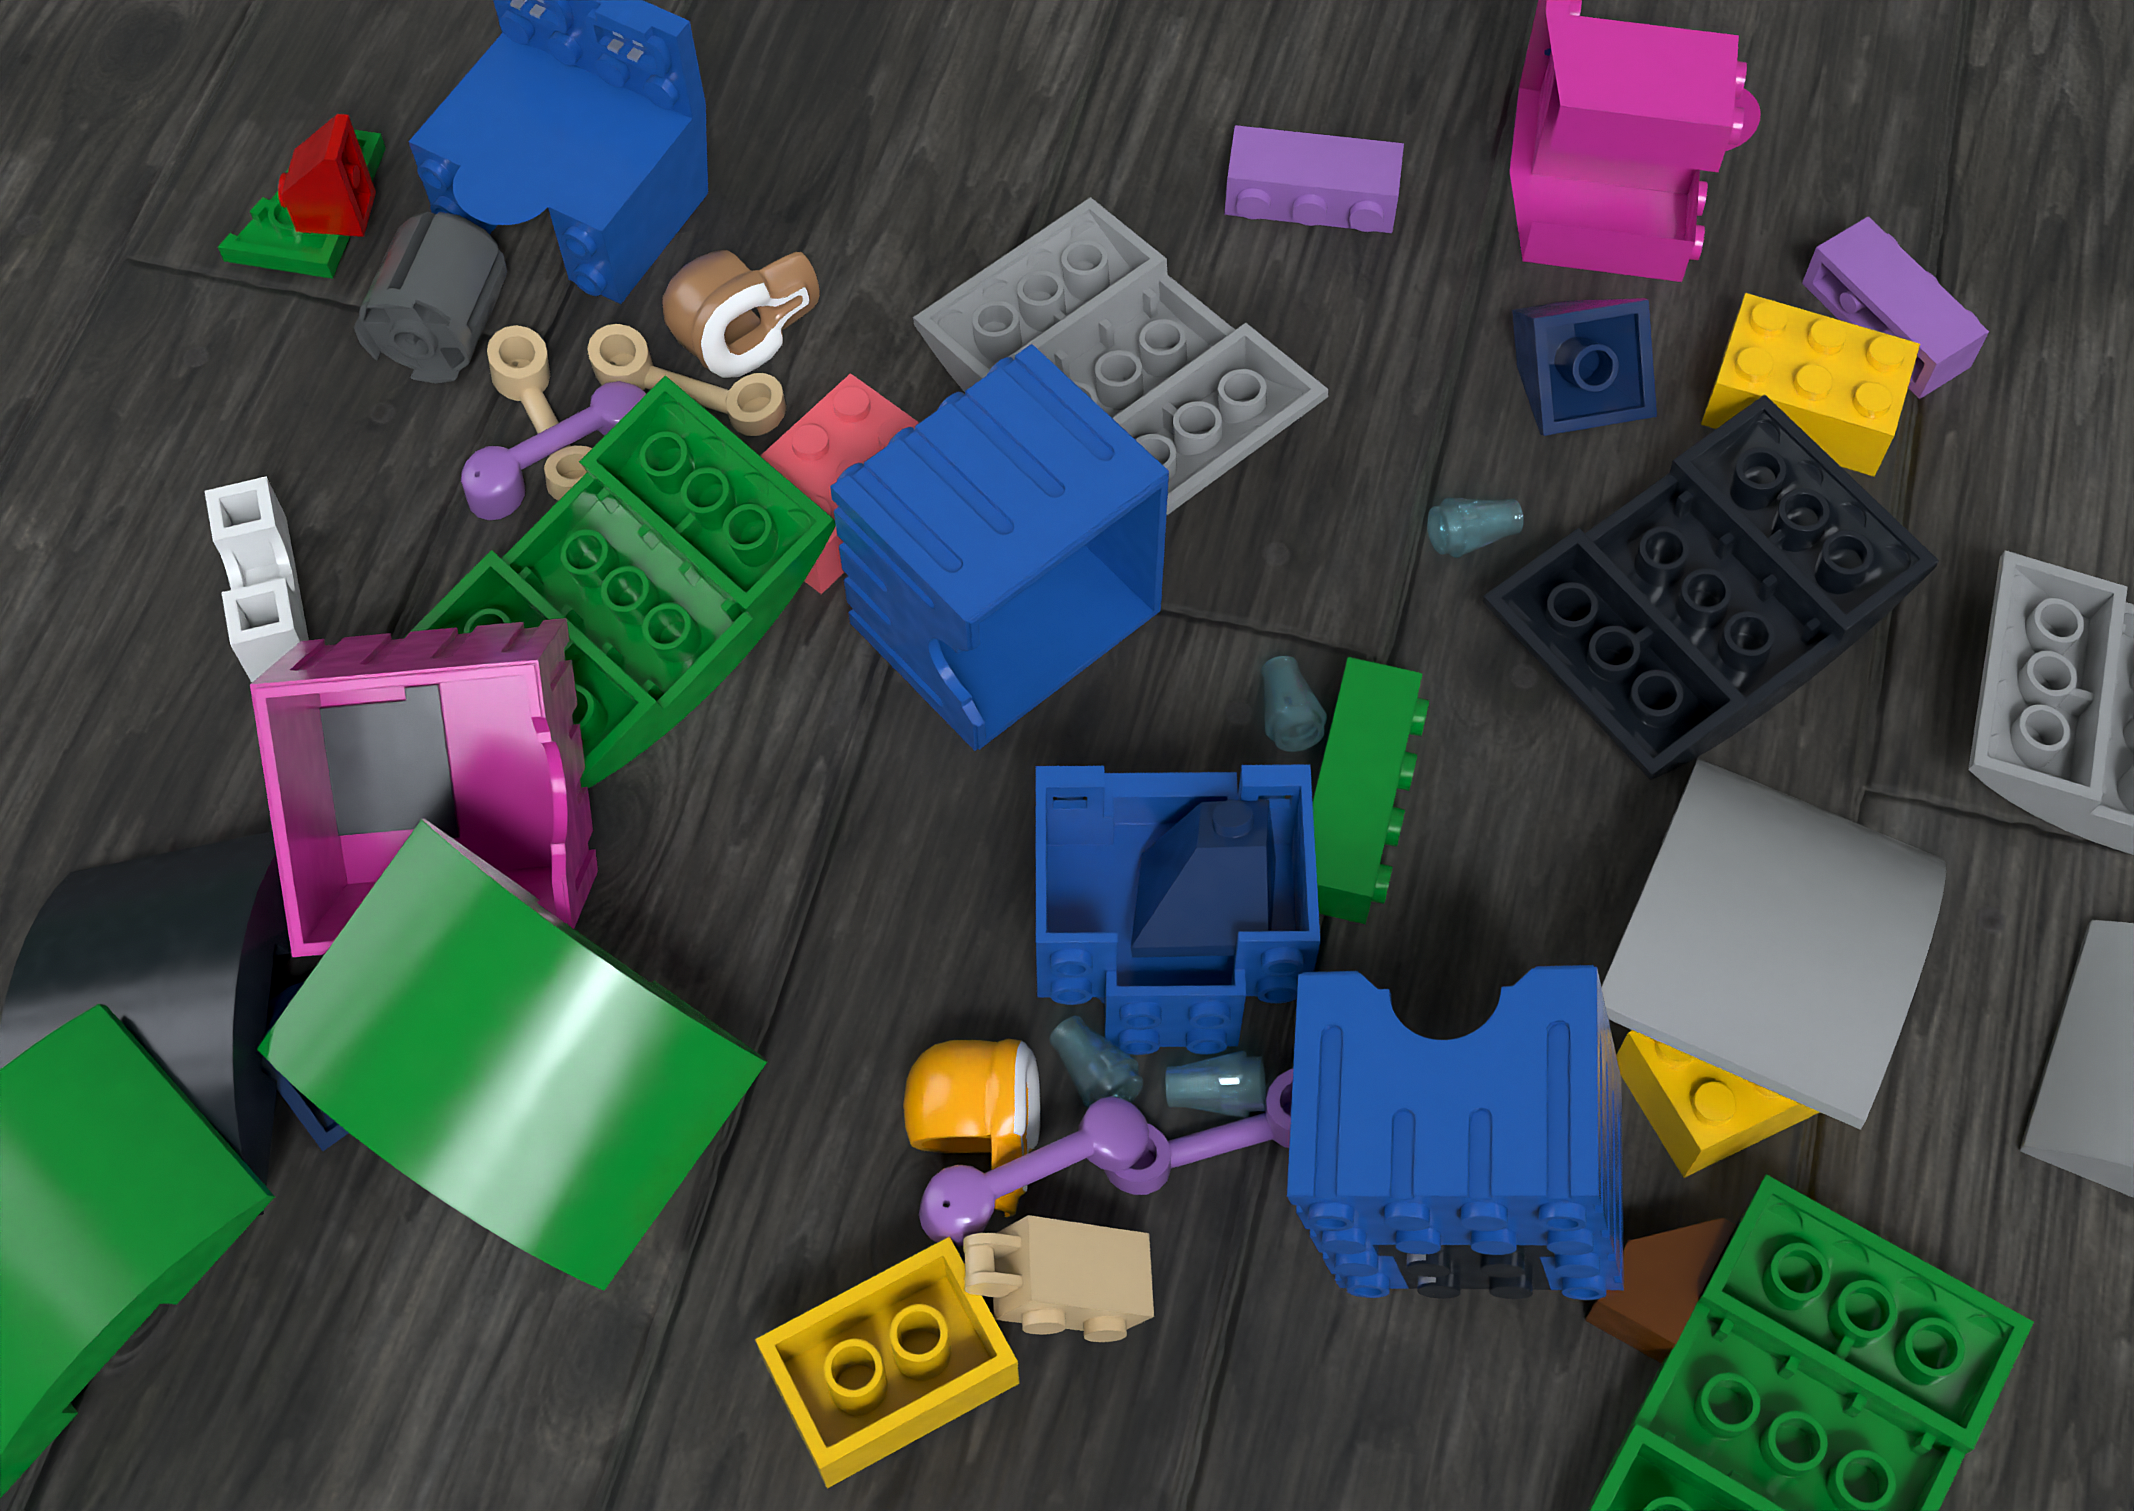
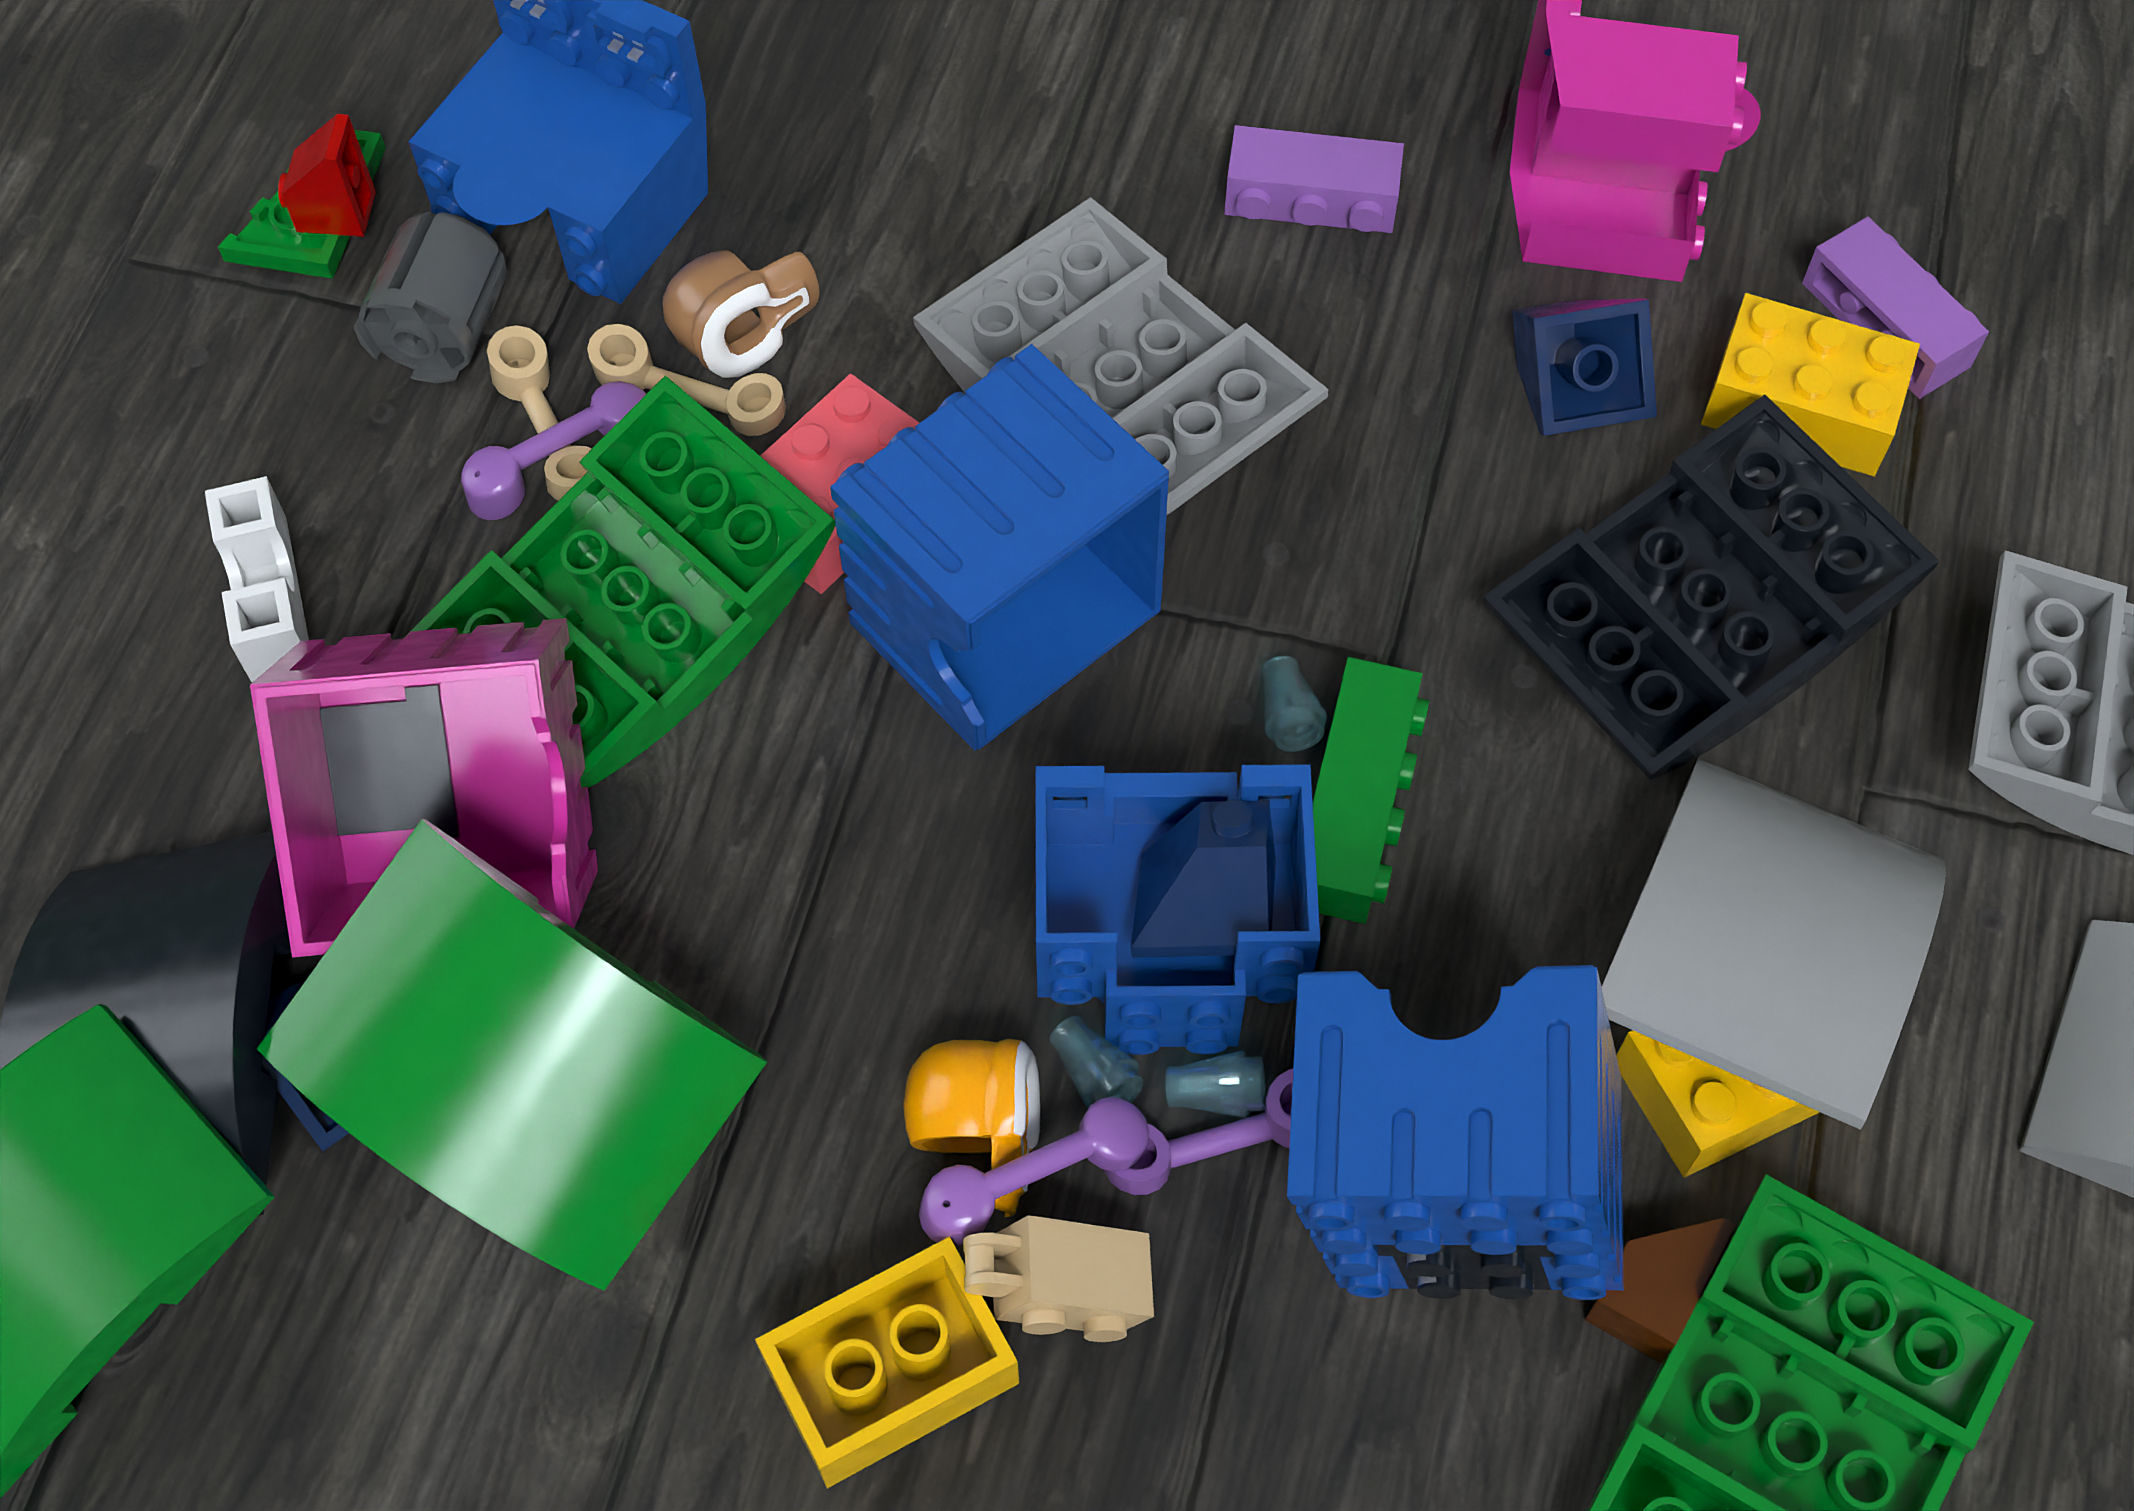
(1469, 524): clear light blue cone -> none

